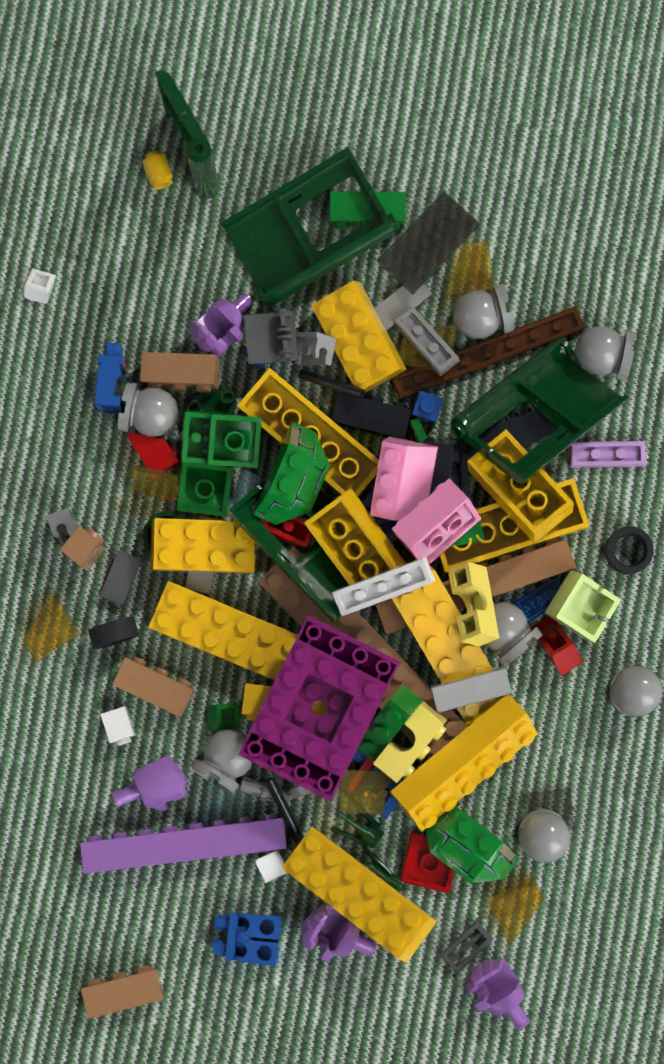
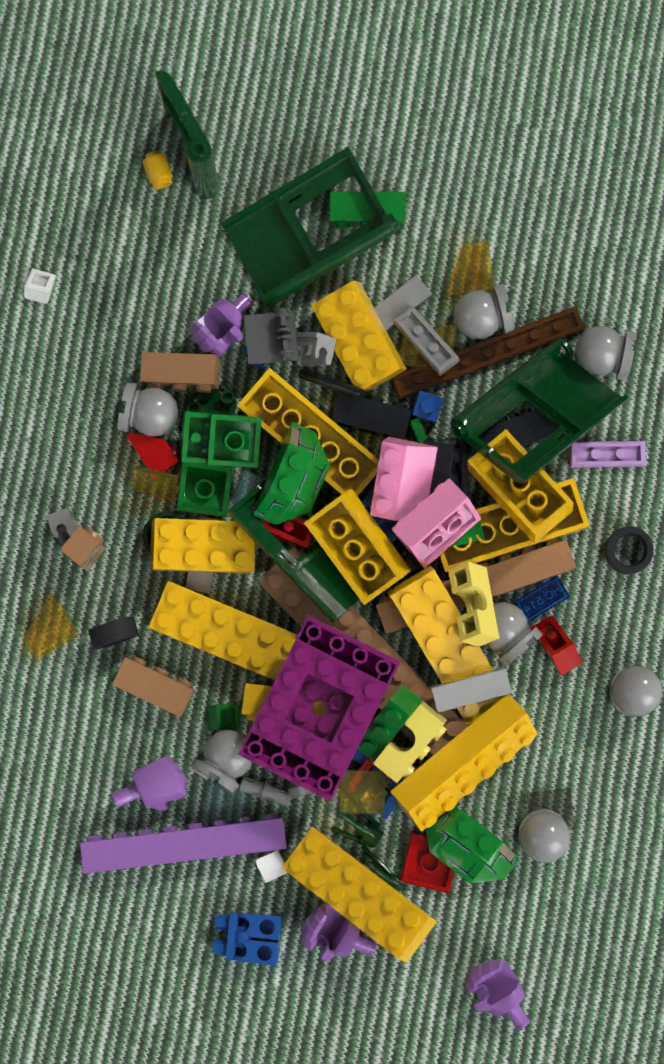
(110, 379): blue hips -> none
(118, 726): white brick -> none
(120, 578): dark grey tile -> none
(122, 991): medium nougat brick -> none
(284, 809): black bar -> none
(383, 586): white plate -> none
(428, 243): clear smoke tile -> none
(450, 961): dark grey tile -> none
(516, 906): clear yellow wing -> none
(577, 604): yellowish green piece -> none

